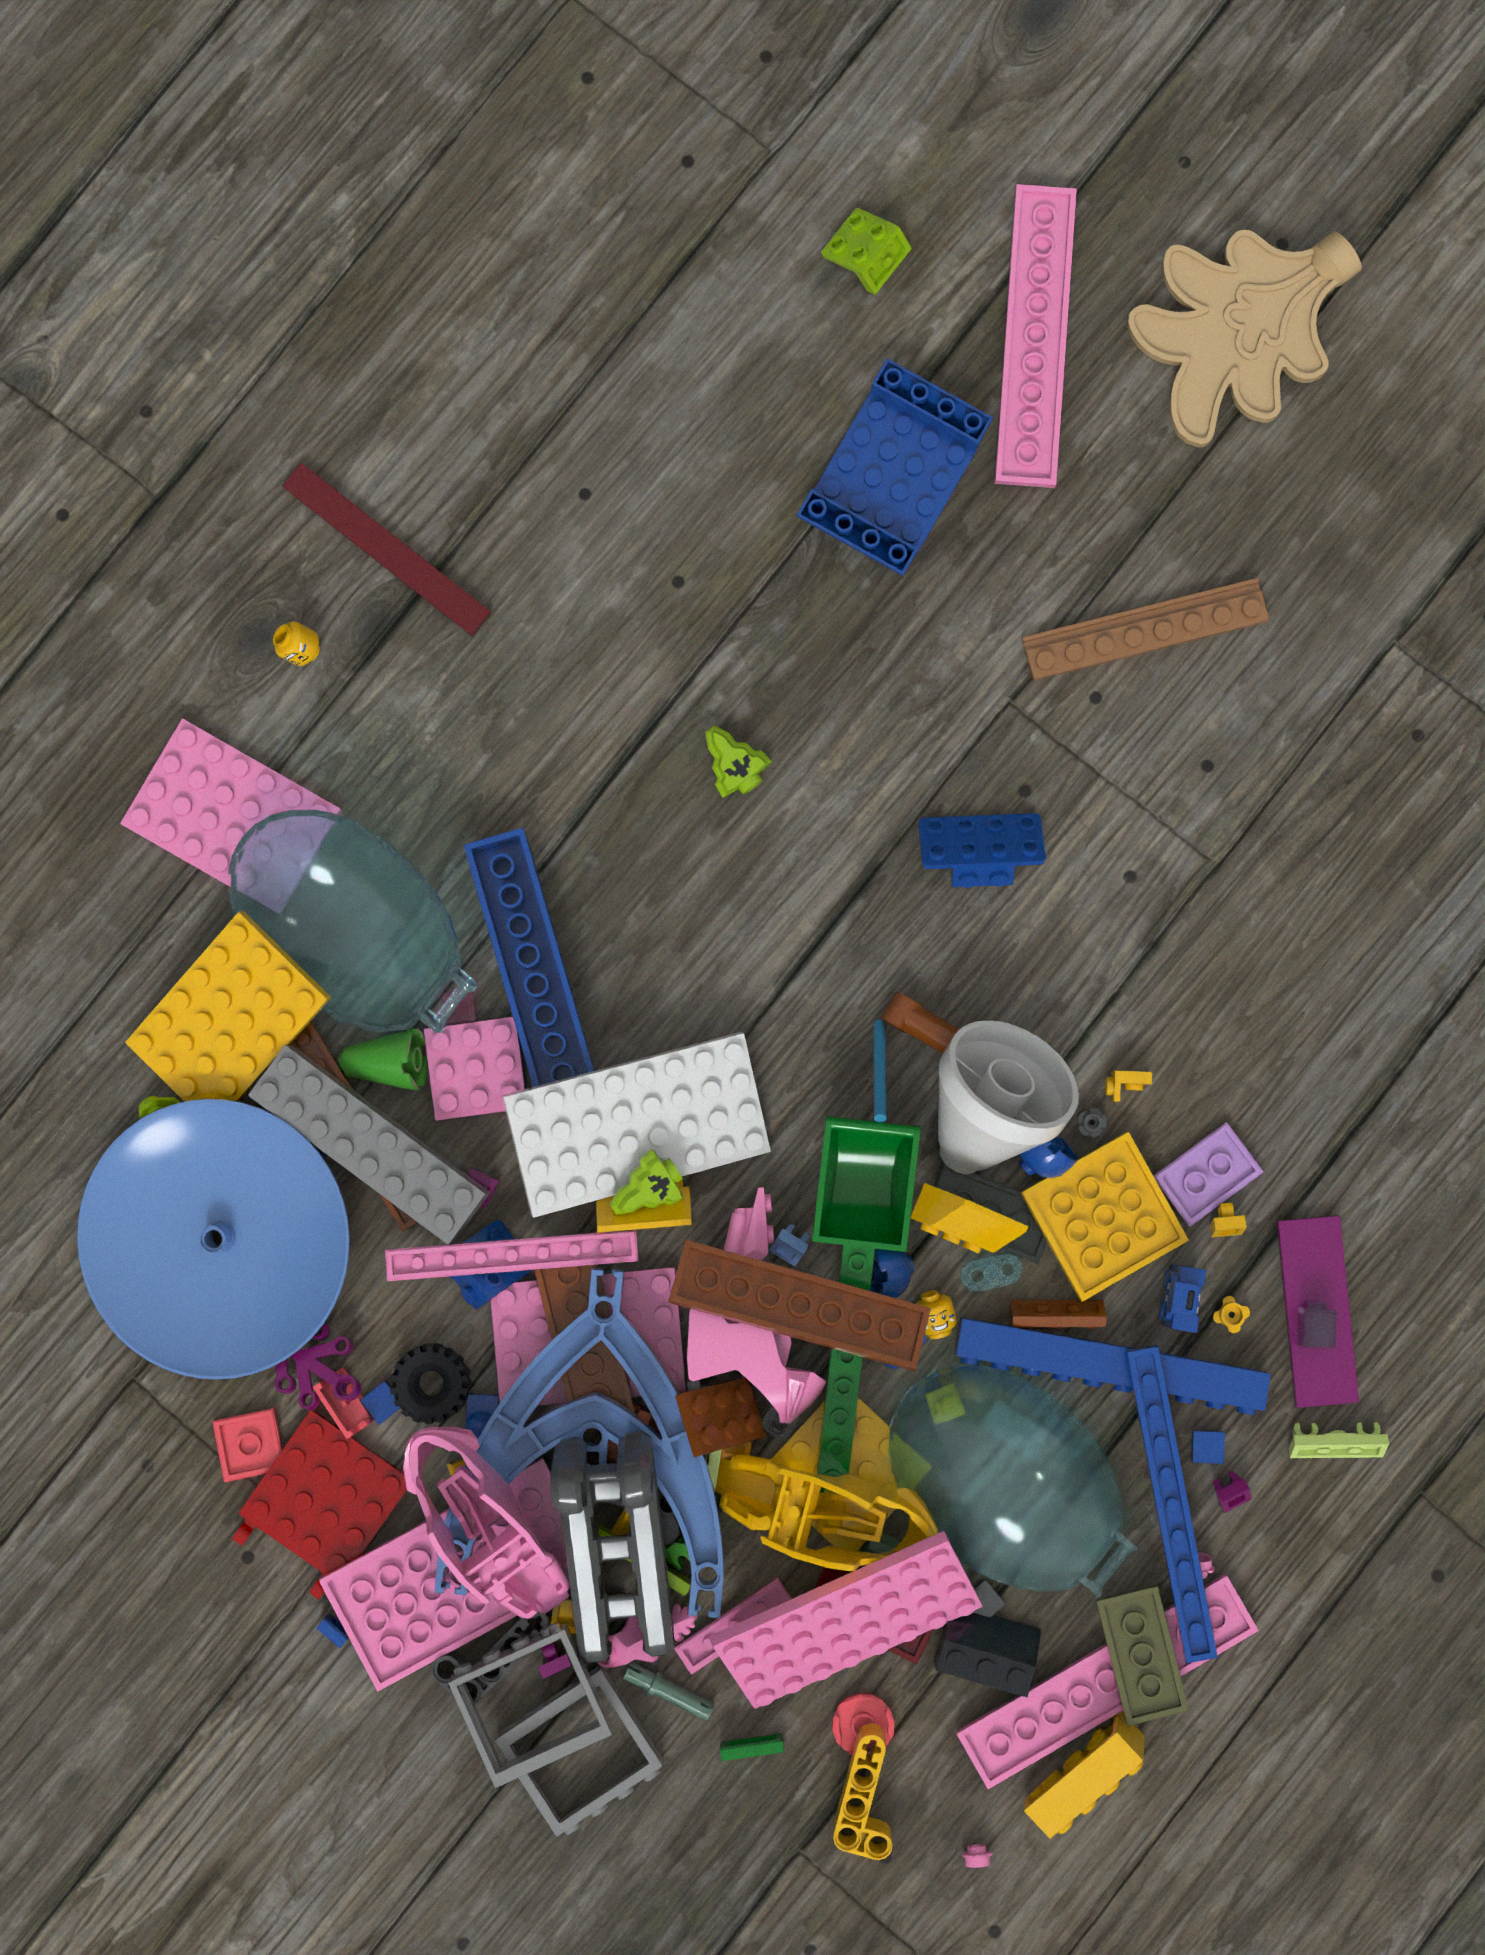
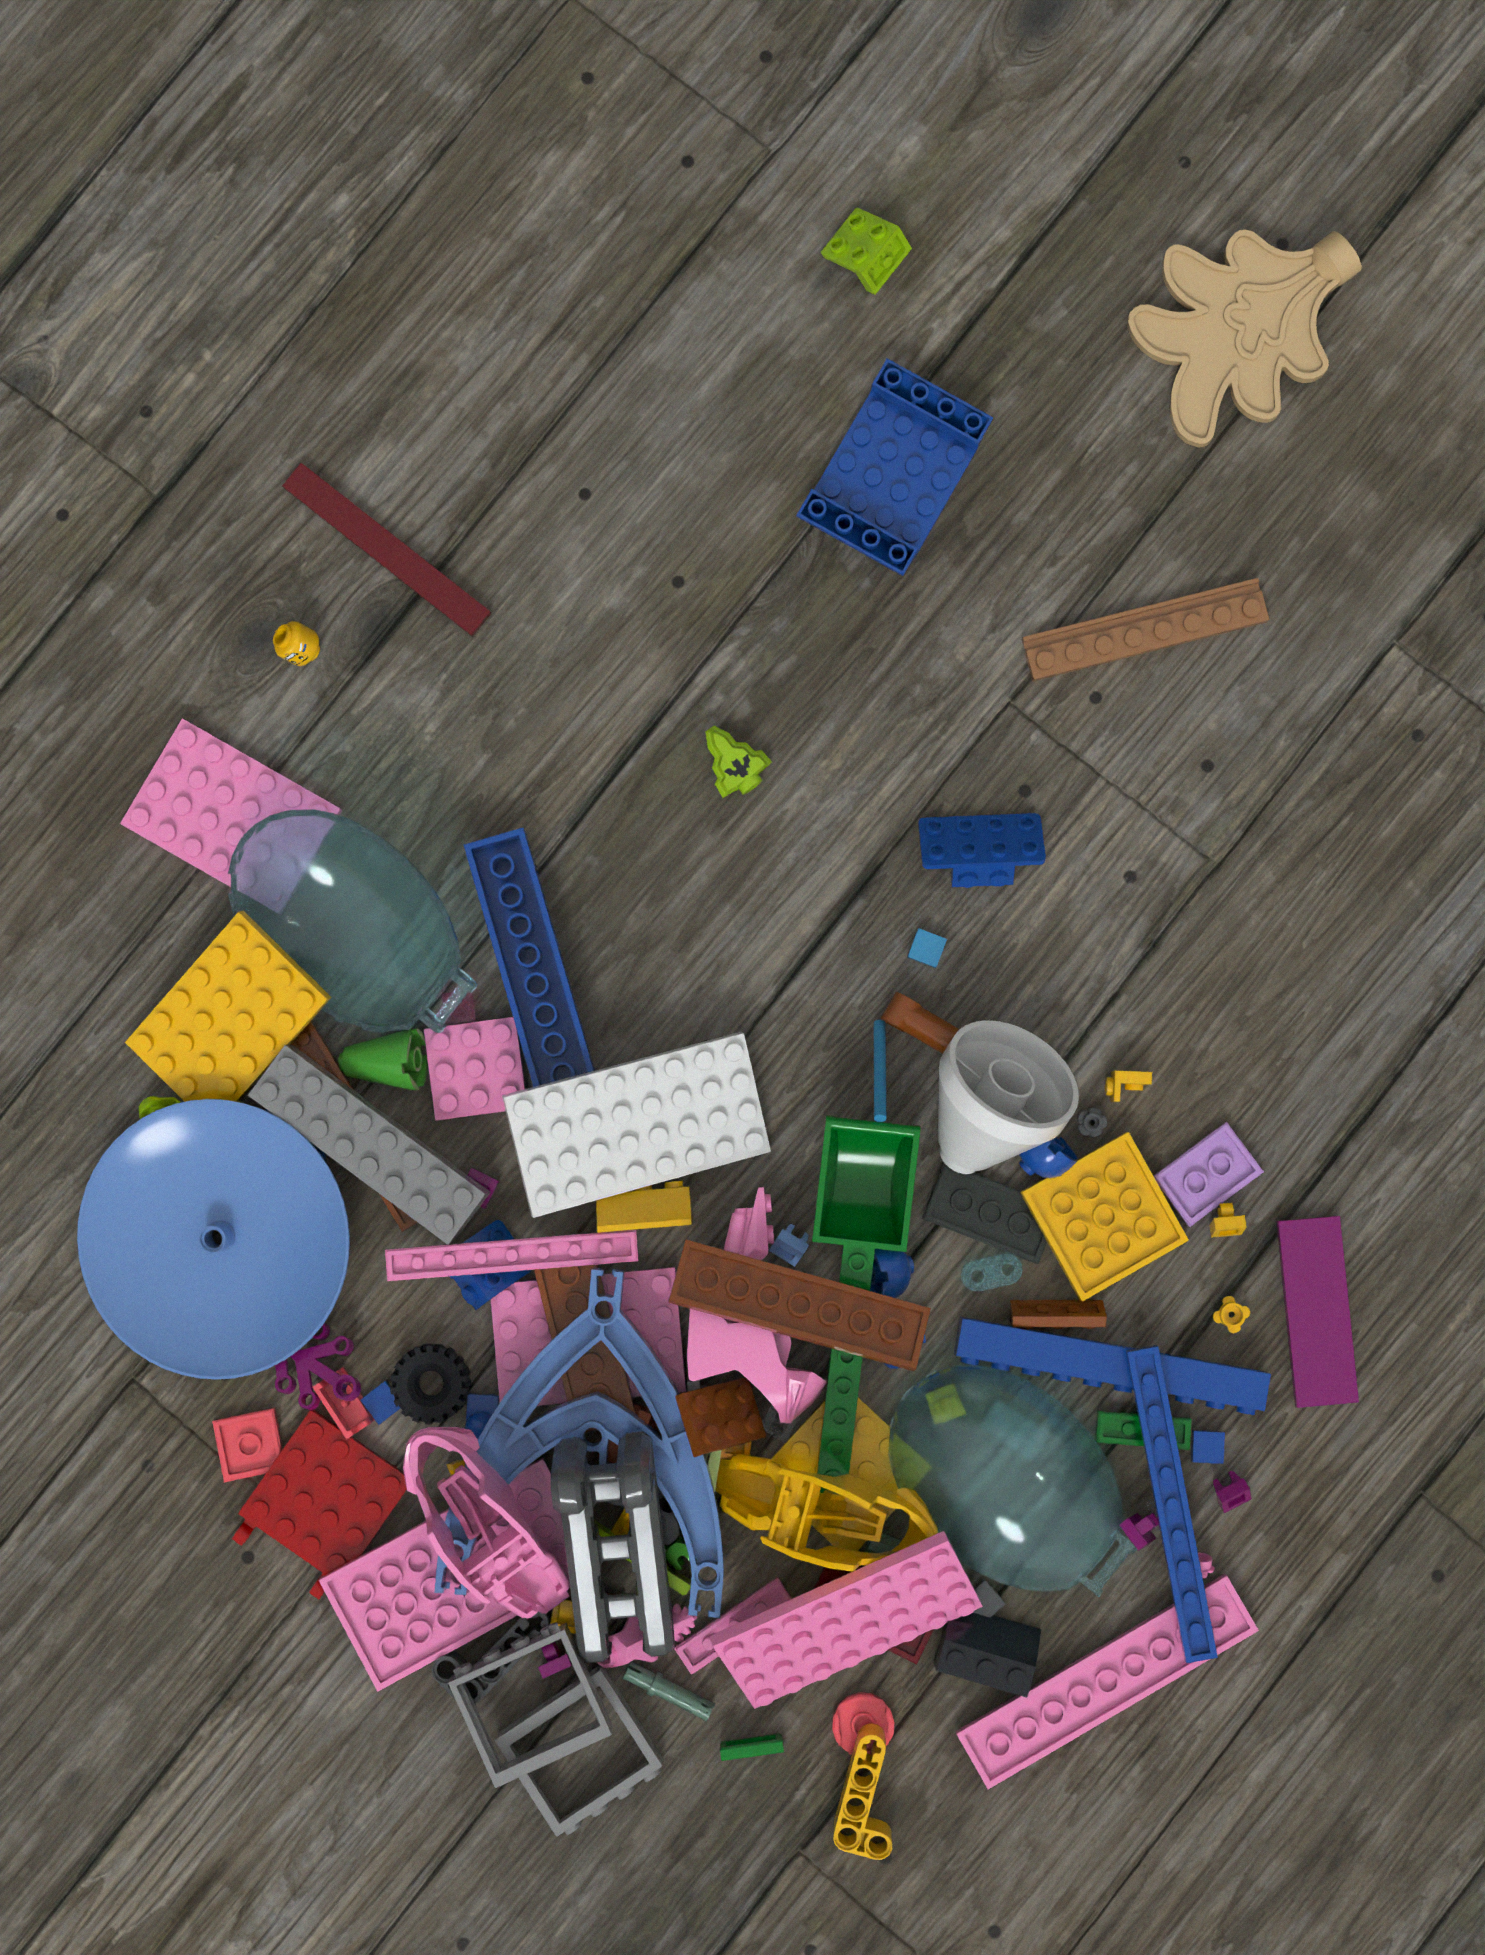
(333, 1630): blue tile -> none
(649, 1185): lime rock -> none
(927, 948): none -> dark azure tile
(942, 1314): yellow head -> none
(964, 1221): yellow slope -> none
(977, 1856): bright pink plate -> none
(1035, 336): bright pink plate -> none
(1086, 1777): yellow wedge -> none
(1125, 1429): none -> green tile
(1140, 1529): none -> magenta tile
(1141, 1655): olive plate -> none
(1181, 1297): blue piece -> none
(1317, 1326): clear purple brick -> none
(1338, 1443): yellowish green plate -> none

